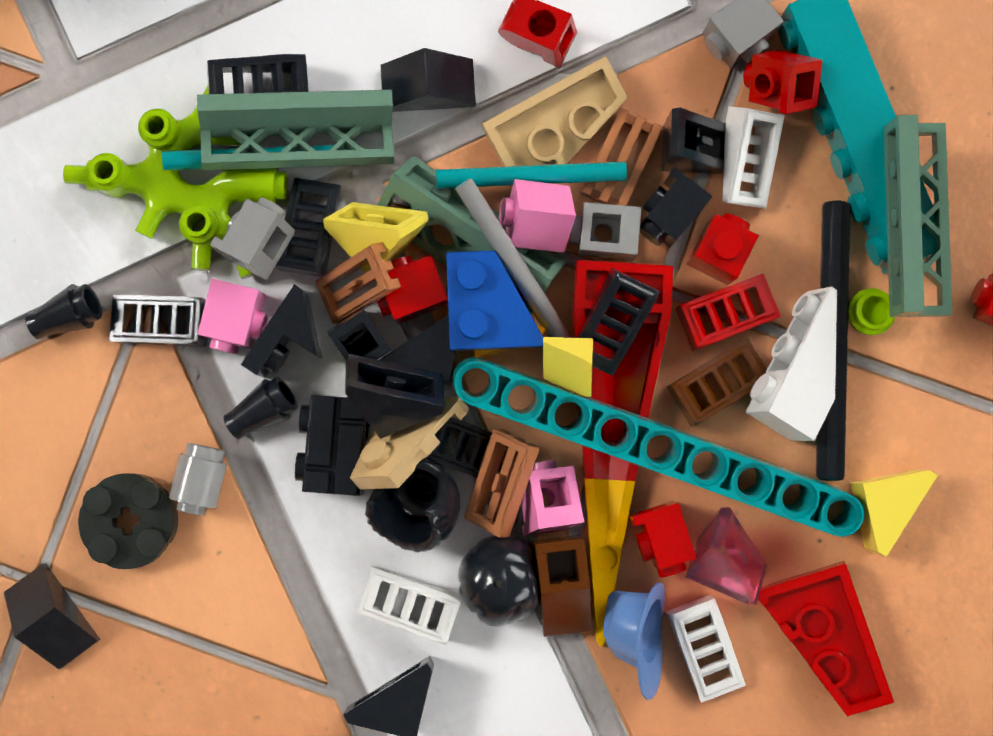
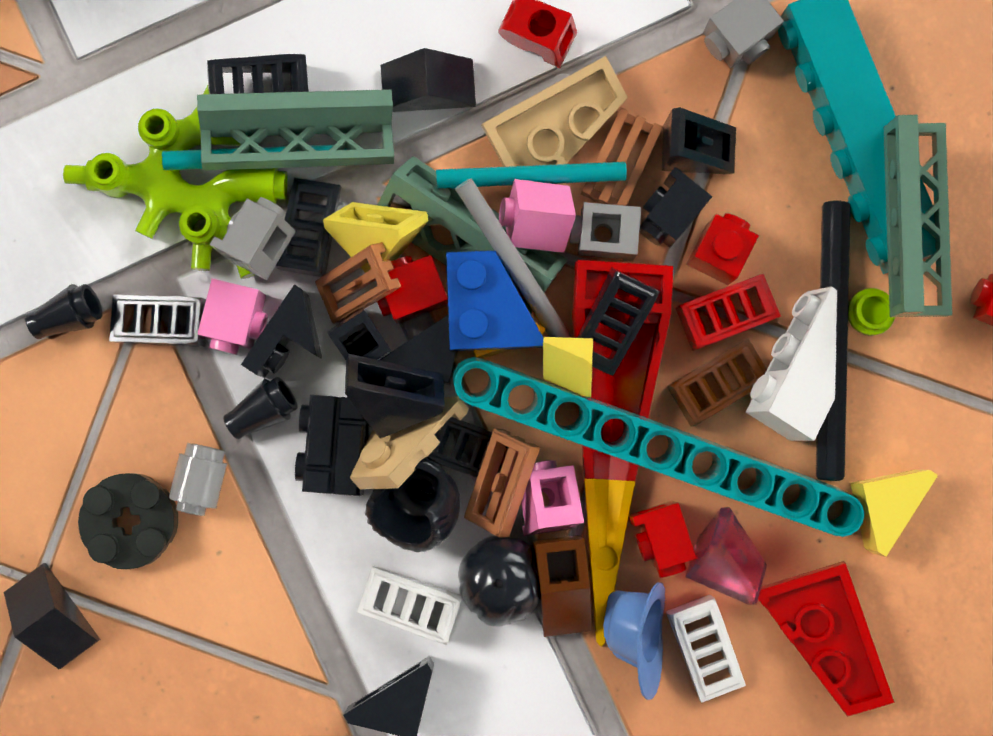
(766, 143): white slope -> none
(773, 80): red brick -> none

